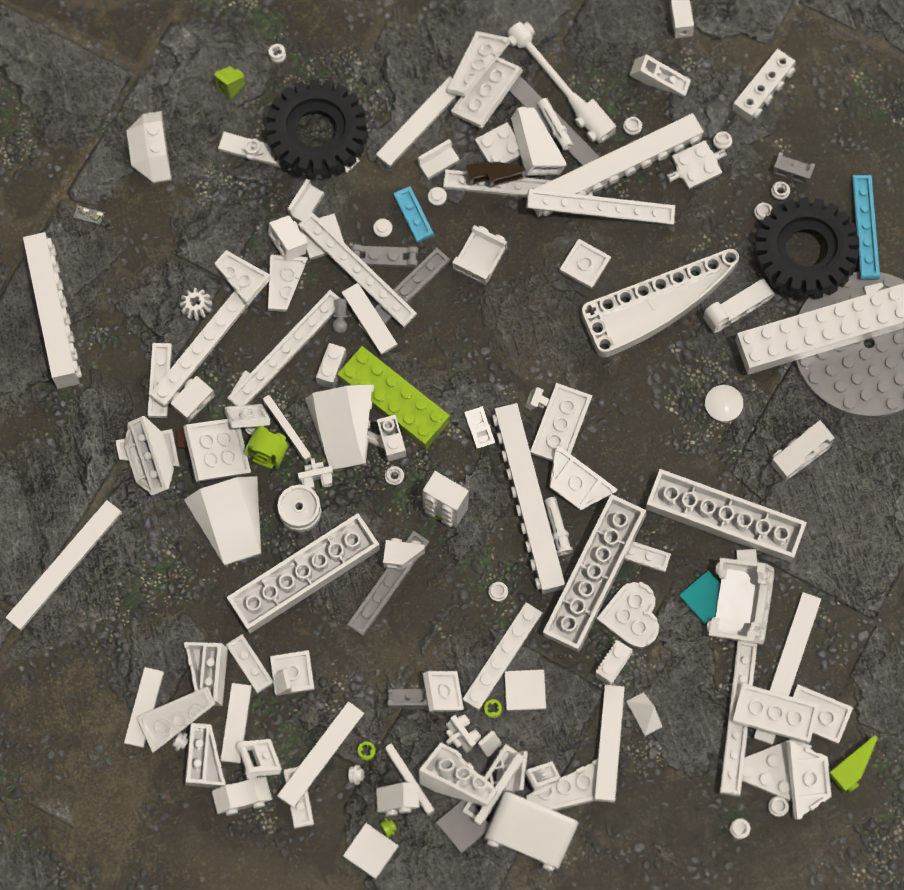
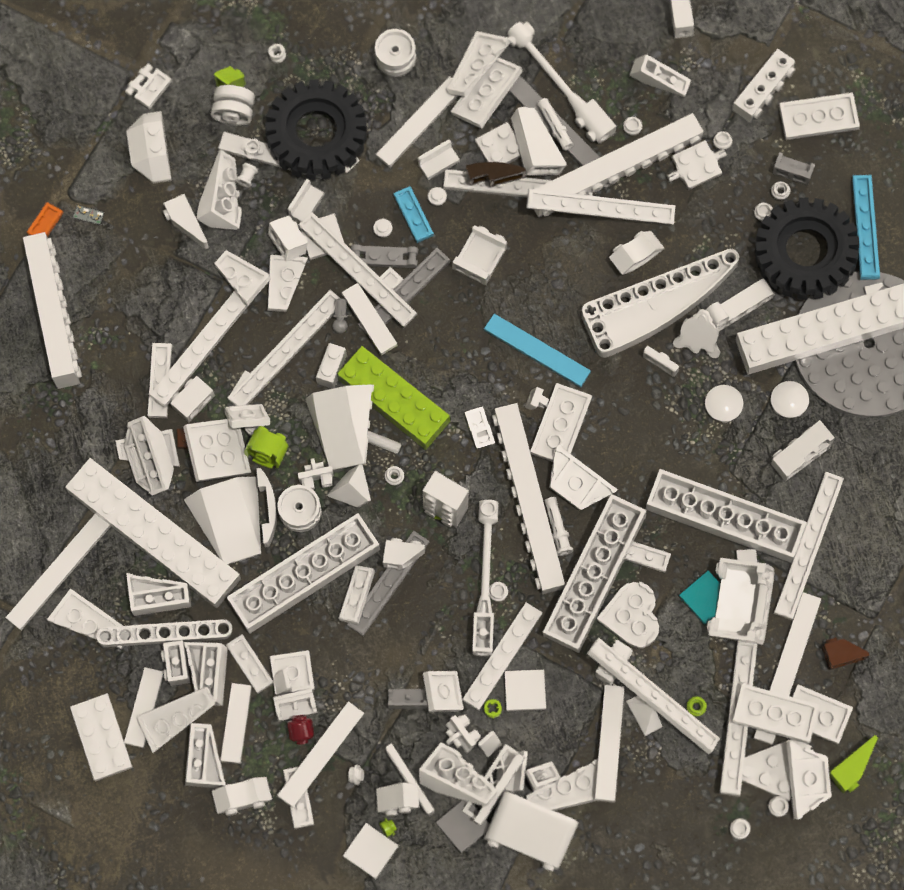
(45, 220): none -> orange plate
(84, 617): none -> white wing
(101, 737): none -> white plate
(152, 89): none -> white plate
(153, 533): none -> white brick
(154, 630): none -> white beam
(156, 595): none -> white wedge
(176, 663): none -> white brick
(180, 741): white plate -> none
(183, 218): none -> white slope
(194, 298): white gear -> none
(219, 199): none -> white wedge
(232, 105): none -> white wheel
(247, 175): none -> white bush
(264, 756): white plate -> none
(269, 528): none -> white slope
(287, 429): white tile -> none
(295, 704): none -> white hinge
(300, 729): none -> dark red head
(352, 488): none -> white slope
(357, 594): none -> white tile
(372, 751): lime bush -> none
(391, 278): none -> white tile
(391, 438): white slope -> none
(395, 52): none -> white wheel
(483, 616): none -> white bar
(537, 350): none -> medium azure tile
(585, 264): white plate -> none
(636, 252): none -> white brick
(653, 696): none -> white tile
(661, 360): none -> white plate
(696, 700): none -> lime plate
(699, 334): none -> white tile
(789, 399): none -> white dish
(808, 546): none -> white tile
(819, 116): none -> white plate
(842, 653): none -> reddish brown slope

